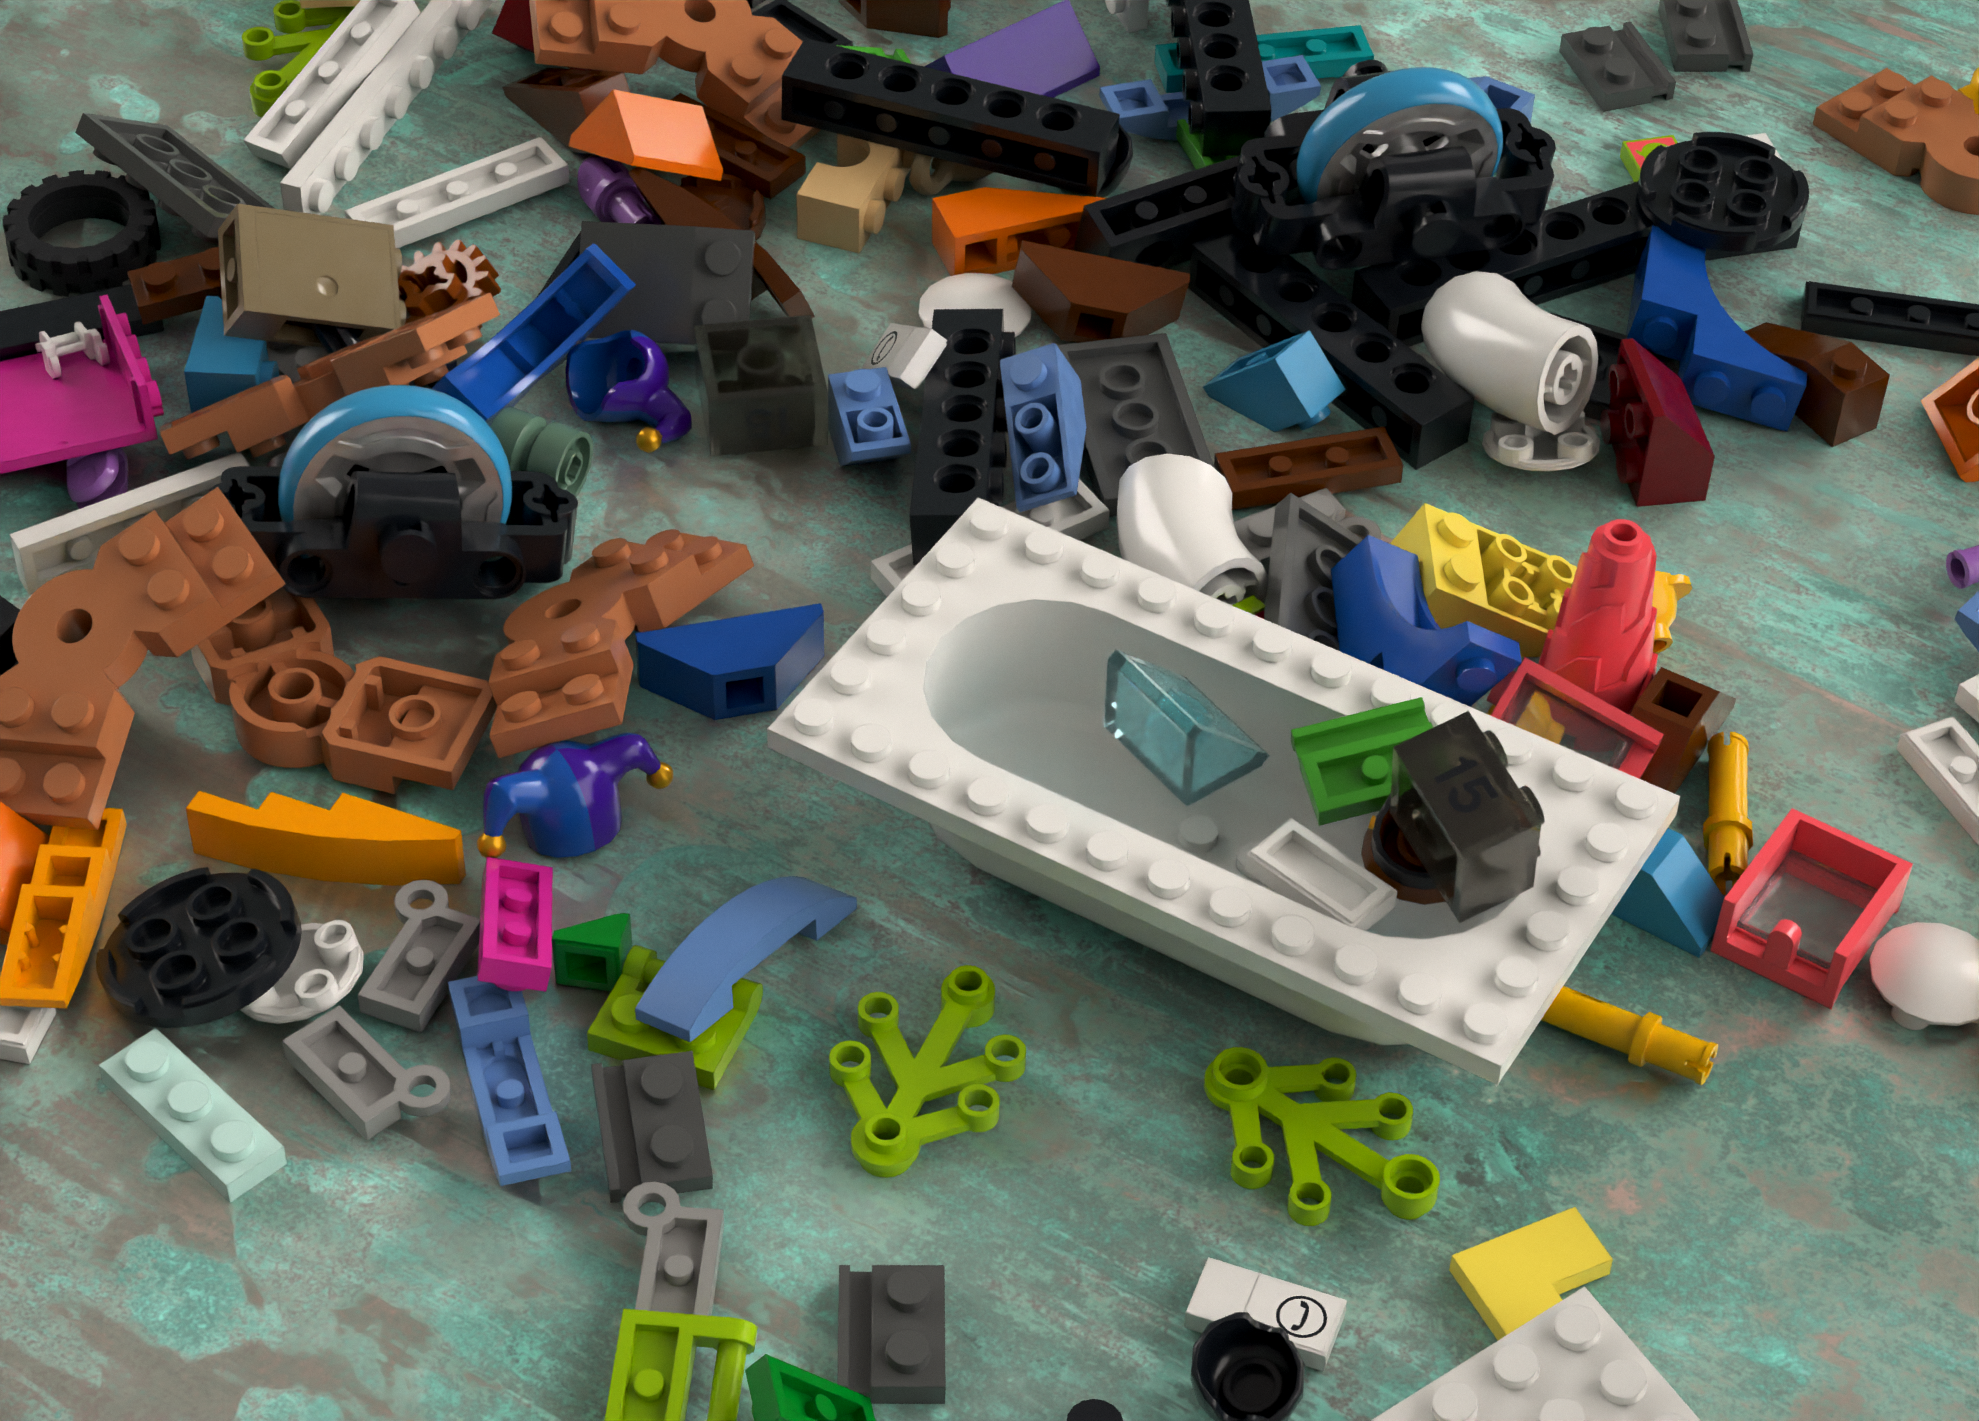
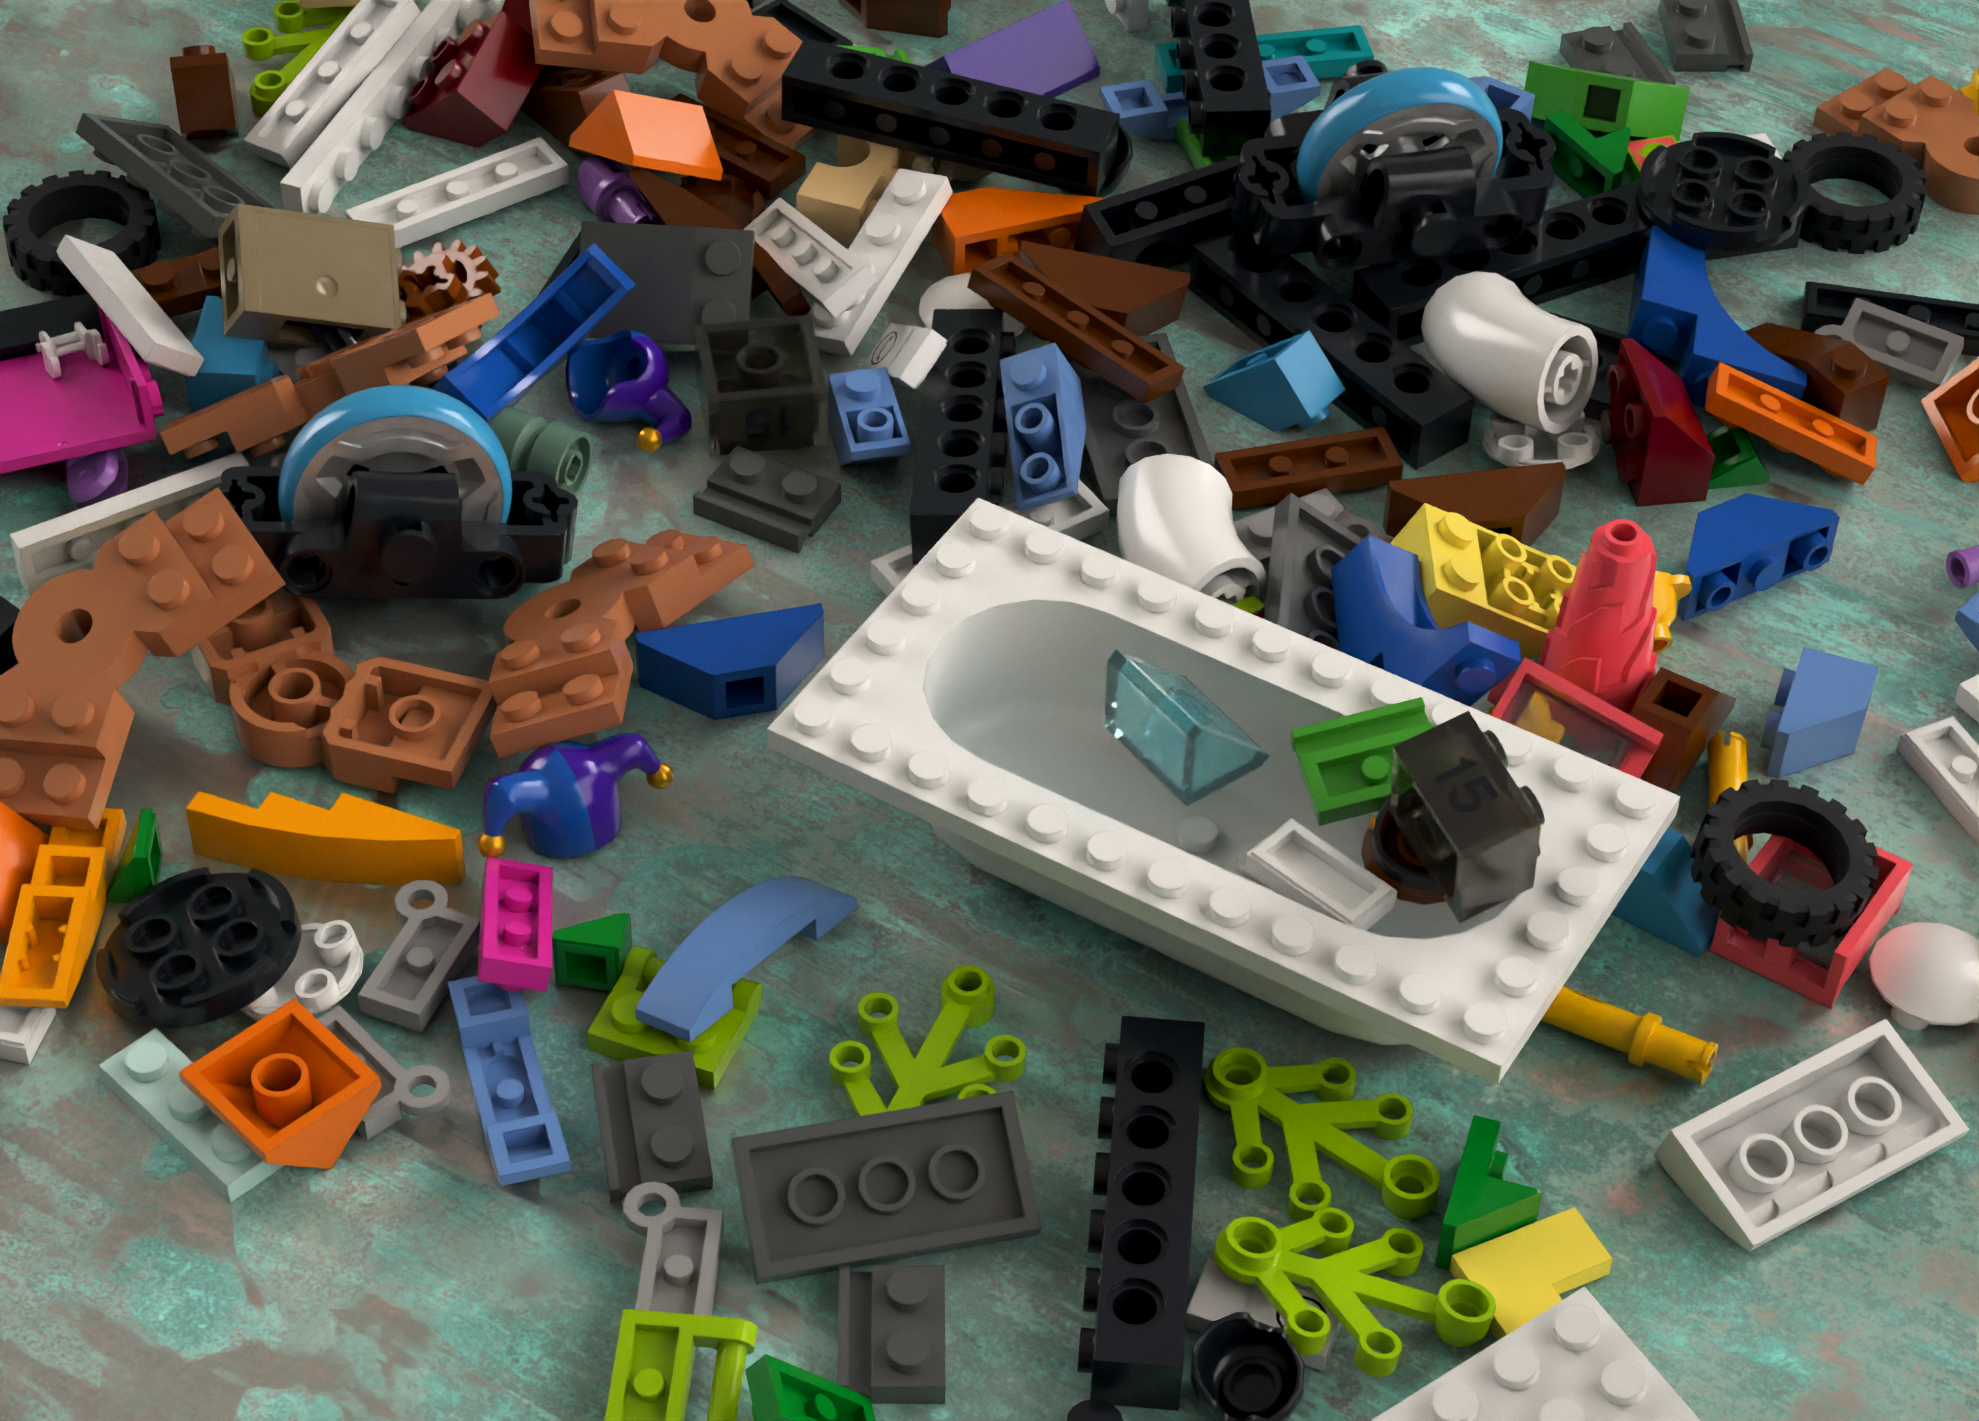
(129, 306): none -> white tile
(140, 861): none -> green slope
(204, 93): none -> reddish brown slope
(286, 1088): none -> orange slope
(475, 83): none -> dark red slope
(767, 499): none -> dark grey plate
(812, 258): none -> white plate
(885, 1187): none -> dark grey plate
(886, 246): none -> white plate
(1076, 328): none -> reddish brown plate
(1146, 1214): none -> black brick
(1266, 1256): none -> lime plant
(1480, 1200): none -> green slope
(1502, 500): none -> reddish brown slope
(1584, 161): none -> green slope
(1607, 100): none -> bright green slope
(1735, 459): none -> green slope
(1751, 547): none -> blue slope
(1762, 905): none -> black tyre
(1790, 424): none -> orange plate
(1810, 1137): none -> white slope
(1821, 712): none -> medium blue slope
(1863, 161): none -> black tyre
(1900, 344): none -> light grey hinge

